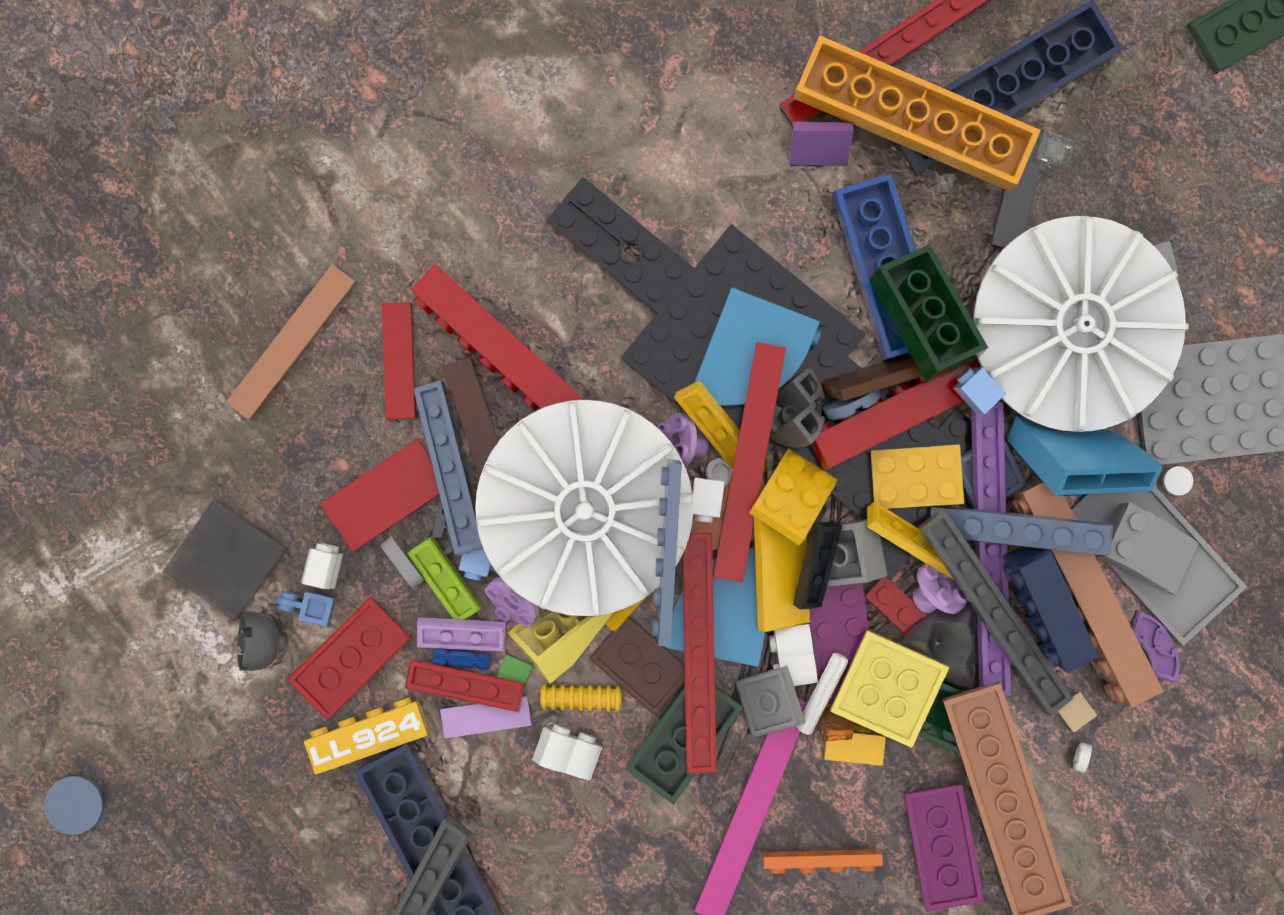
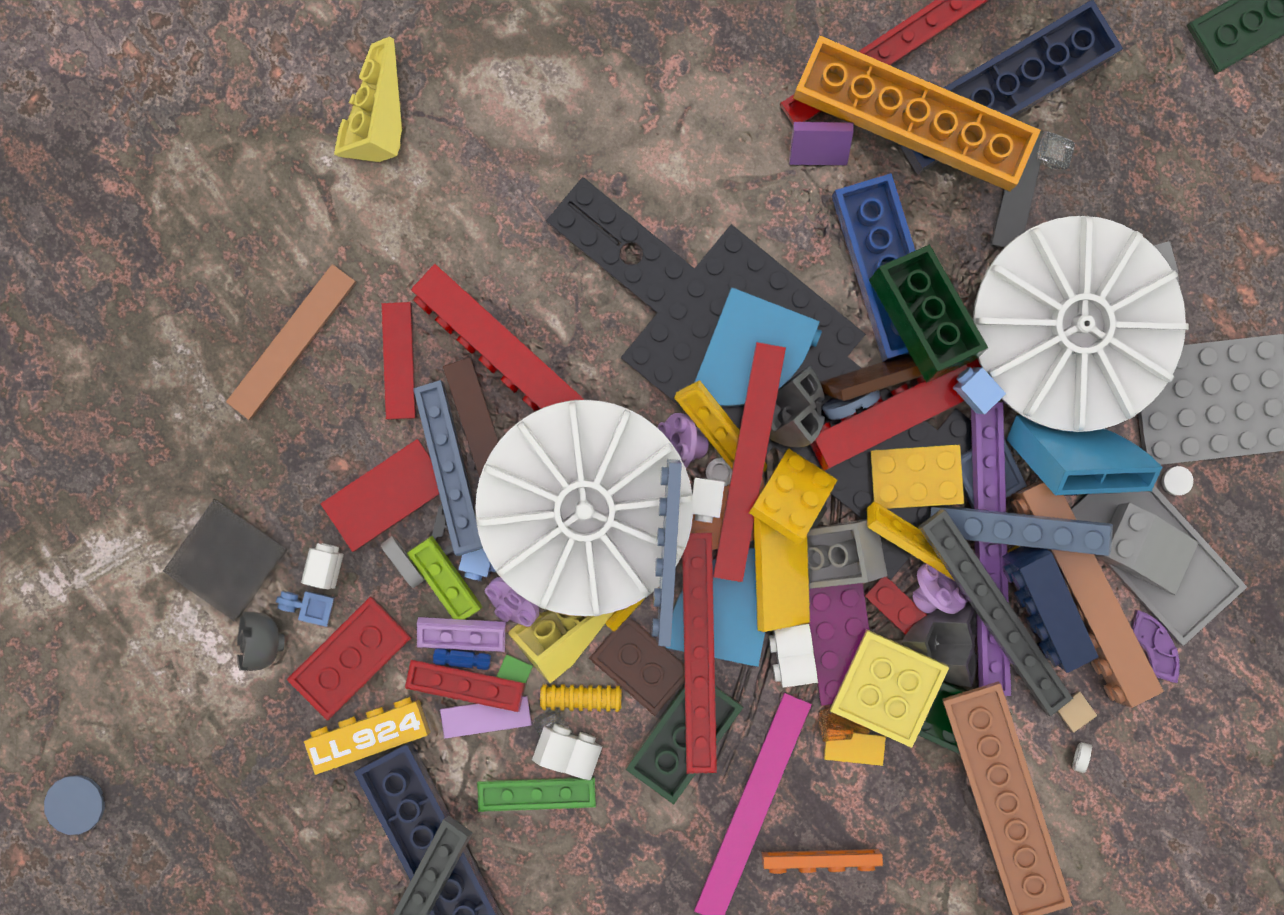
(375, 118): none -> light yellow wedge
(536, 794): none -> bright green tile
(770, 701): light grey tile -> none
(817, 565): black plate -> none
(823, 692): white axle -> none
(943, 847): magenta plate -> none

